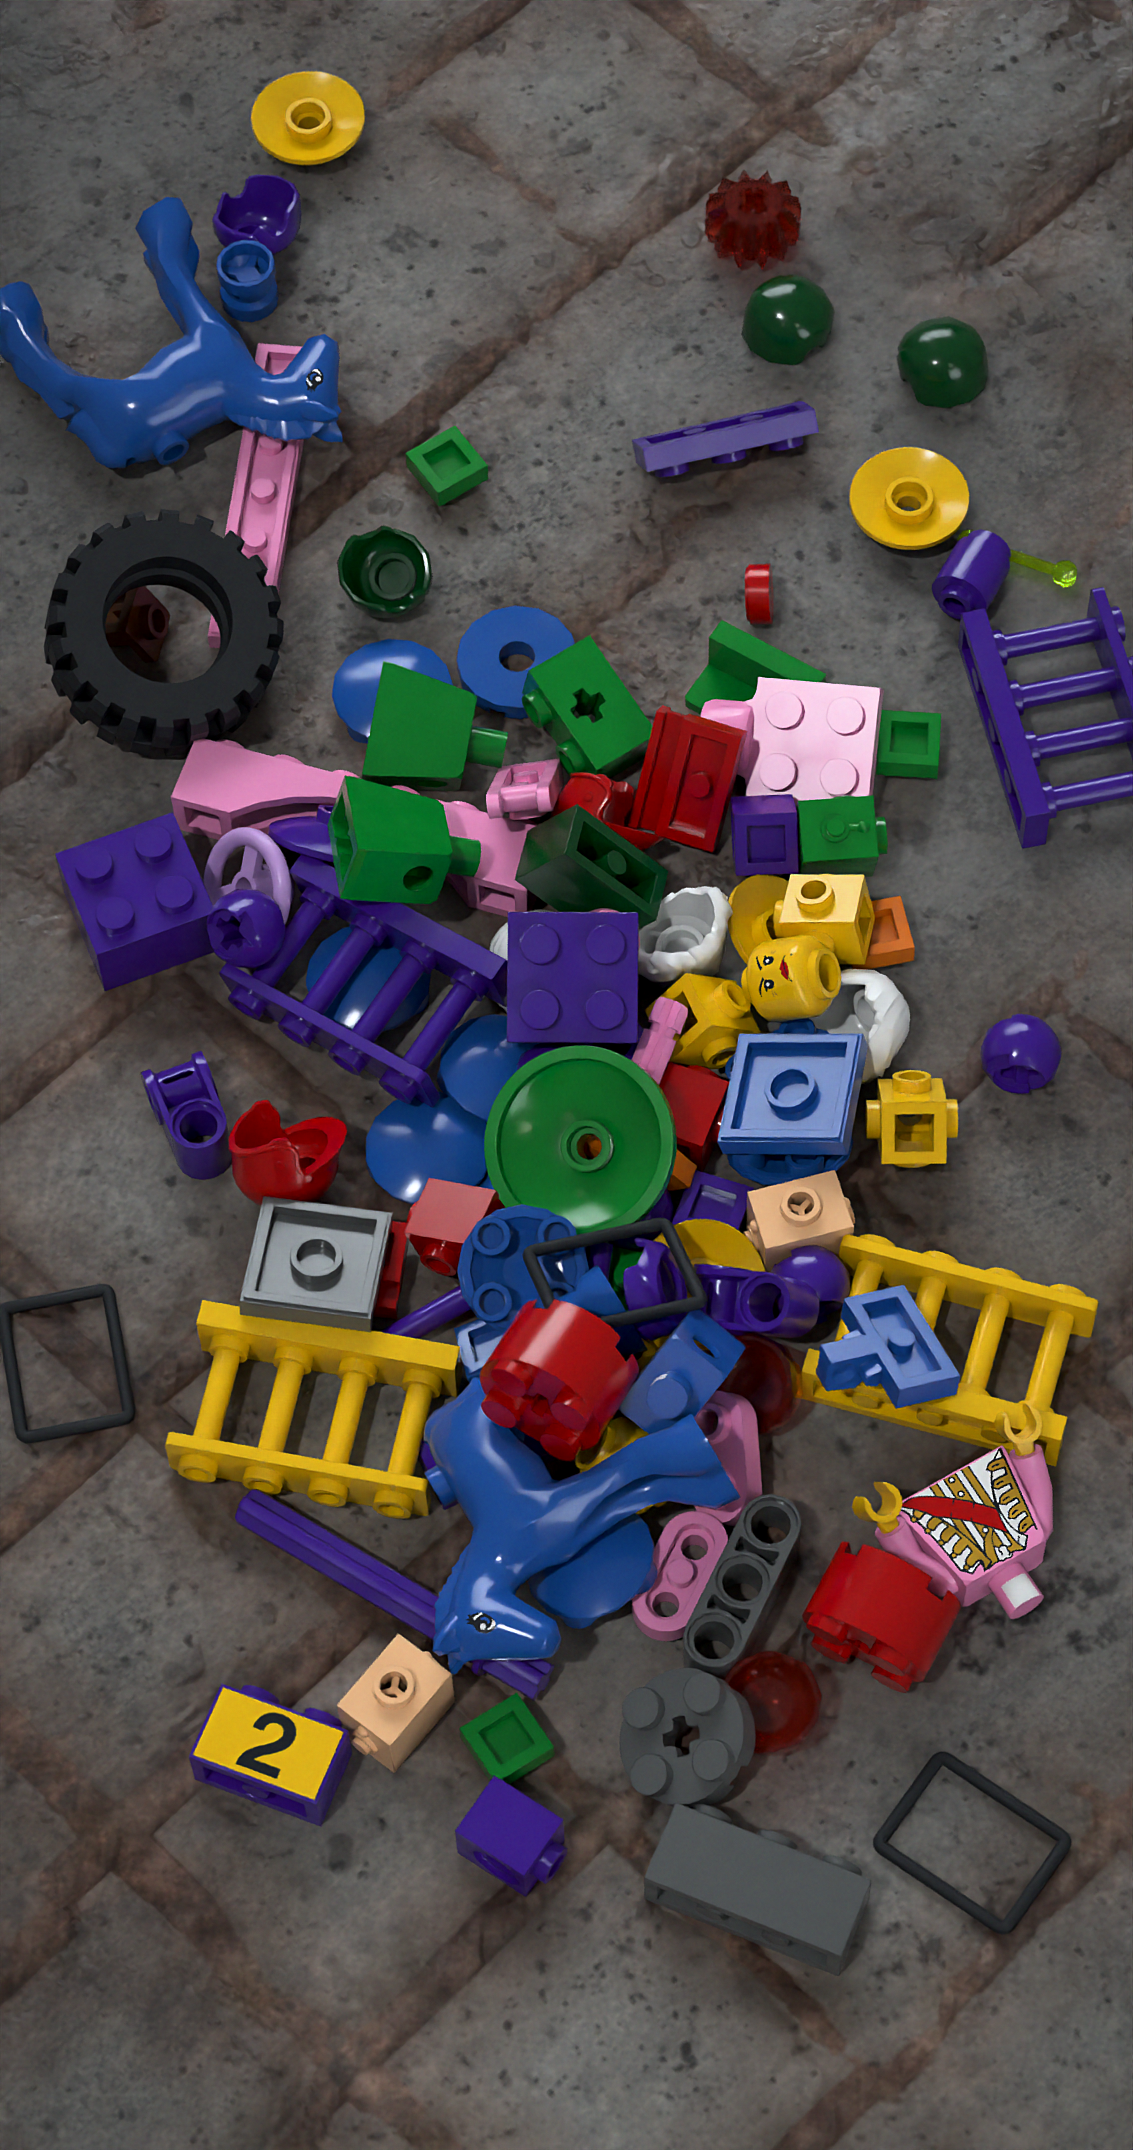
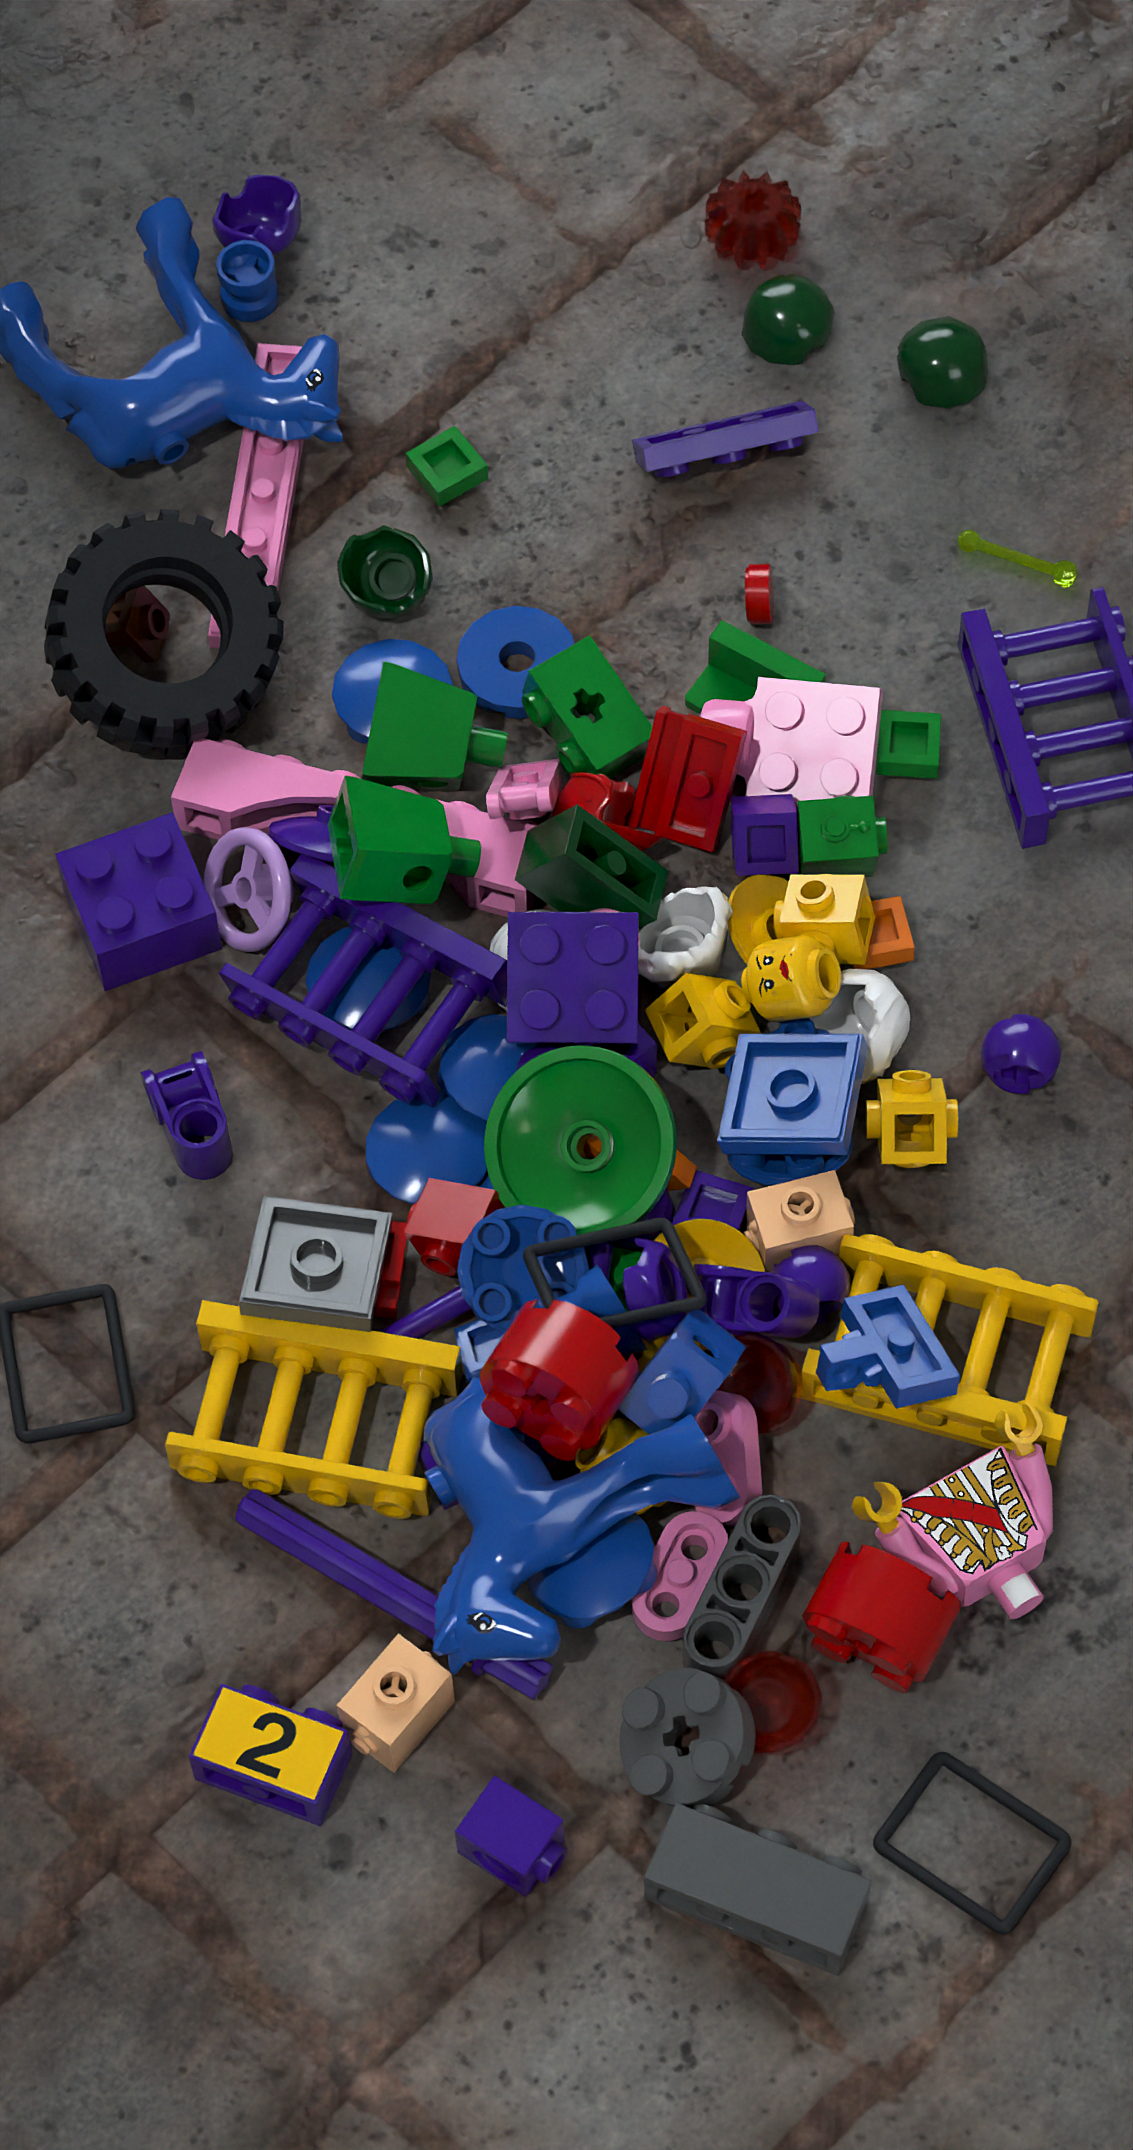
(246, 928): dark purple piece -> none
(284, 1162): red helmet -> none
(308, 118): yellow dish -> none
(507, 1740): green plate -> none
(657, 1041): bright pink axle -> none
(697, 1106): red brick -> none
(913, 480): yellow dish -> none
(972, 573): dark purple brick -> none

